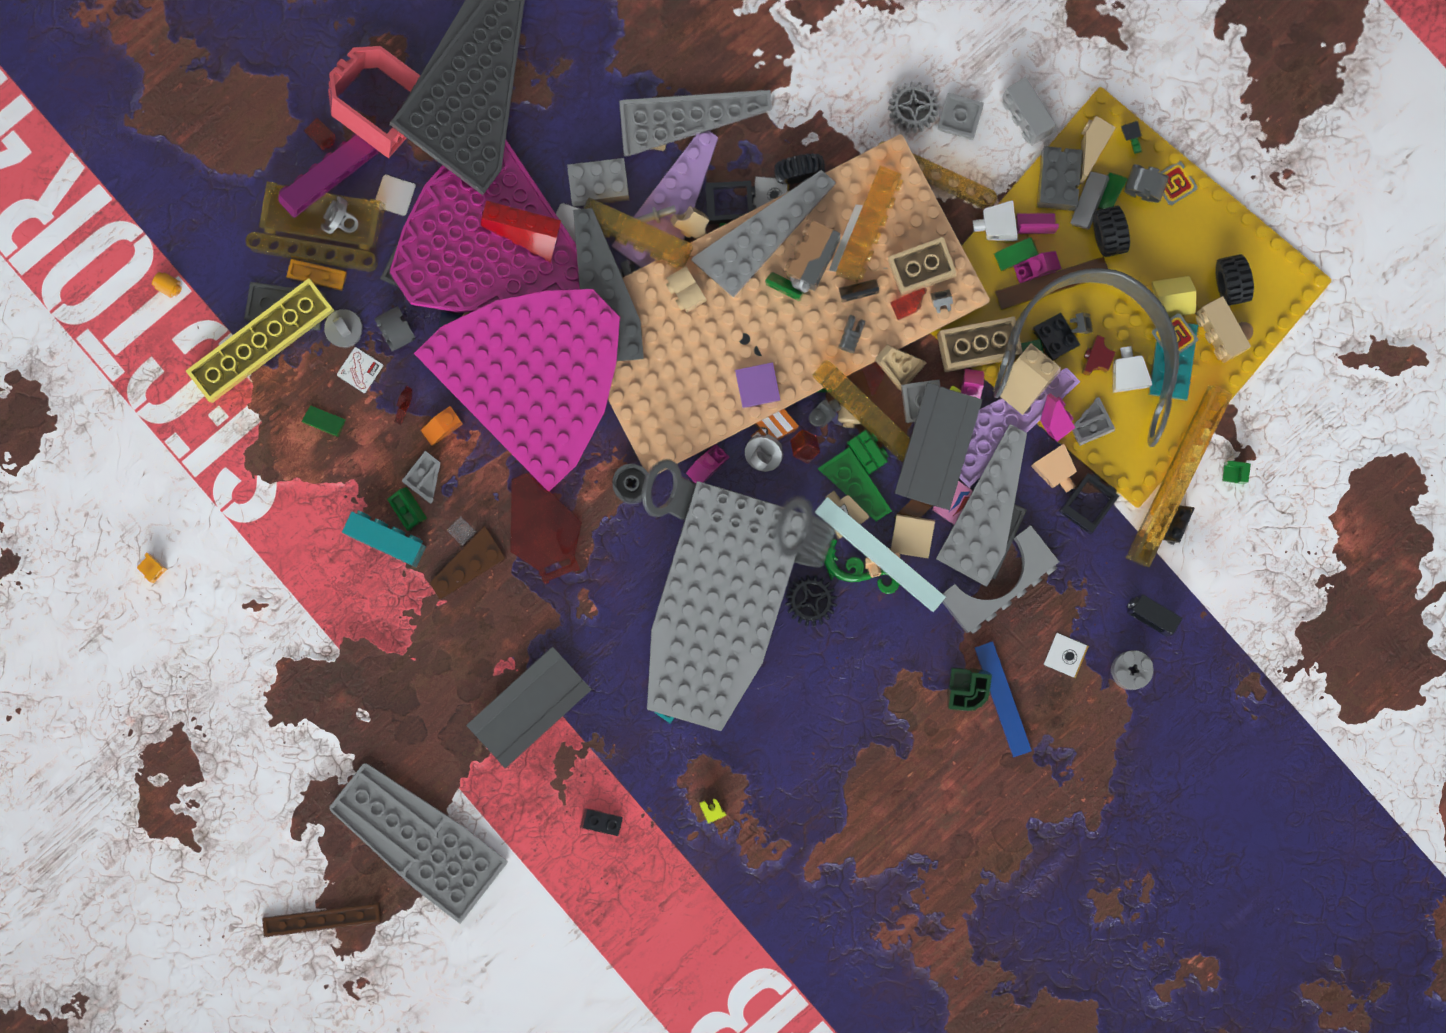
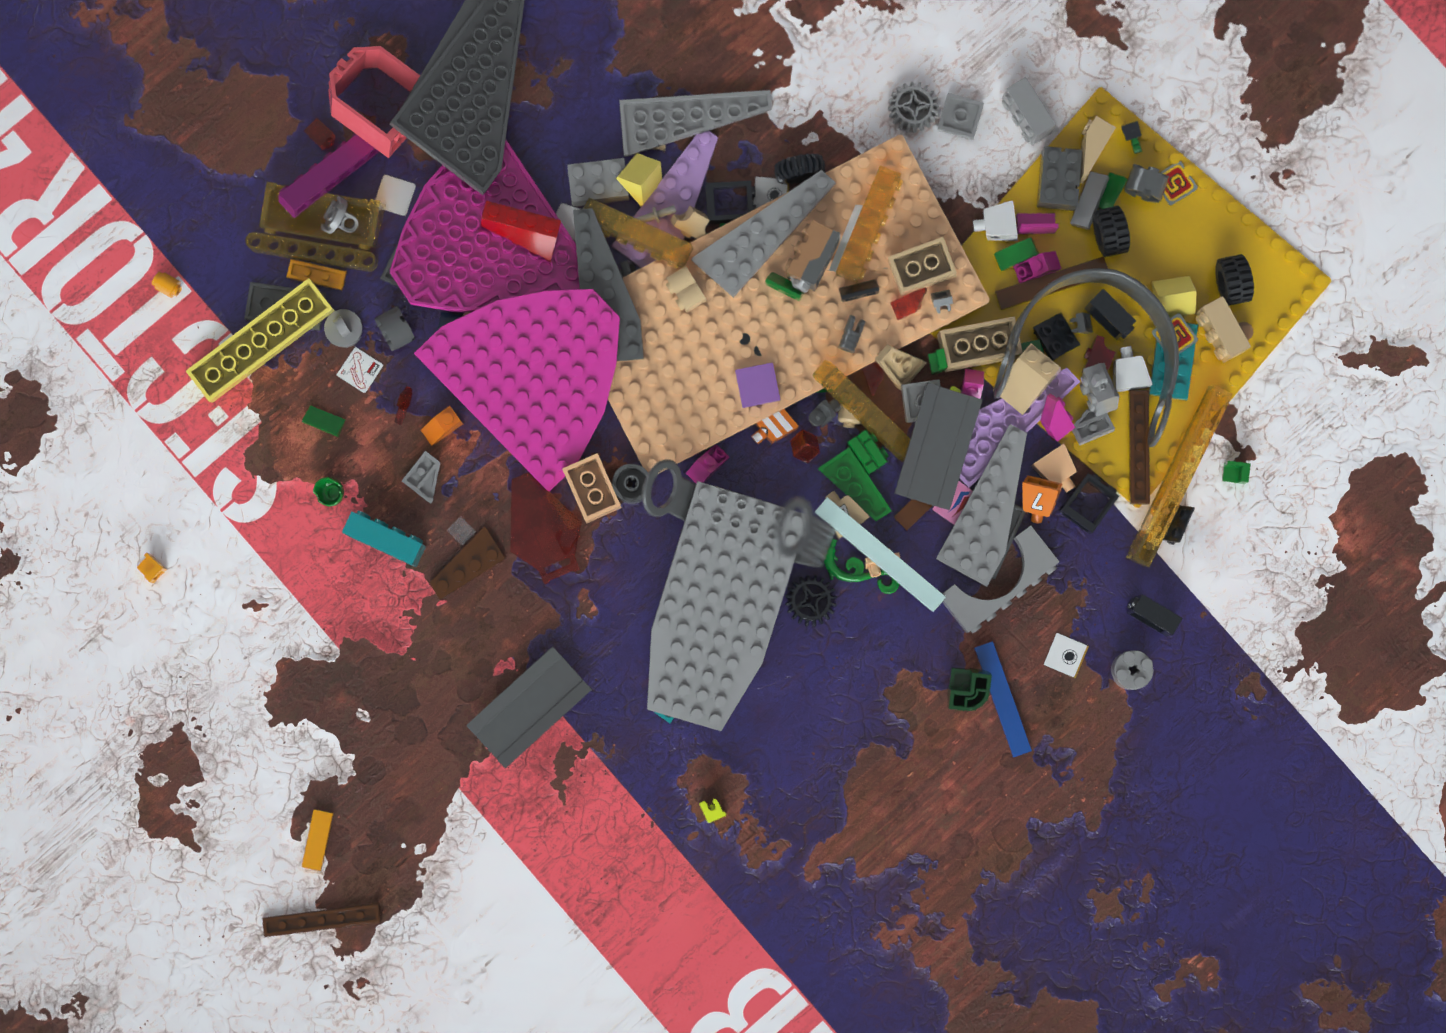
(317, 840): none -> light orange tile
(329, 491): none -> green hair
(407, 508): green slope -> none
(418, 841): light grey wing -> none
(591, 488): none -> light nougat brick
(601, 822): black plate -> none
(641, 177): none -> light yellow slope
(764, 452): light grey tile -> none
(912, 536): tan tile -> none
(937, 361): none -> green slope
(963, 183): clear yellow beam -> none
(1039, 497): none -> orange torso
(1099, 389): none -> light grey hinge
(1110, 315): none -> black window
(1138, 447): none -> reddish brown tile

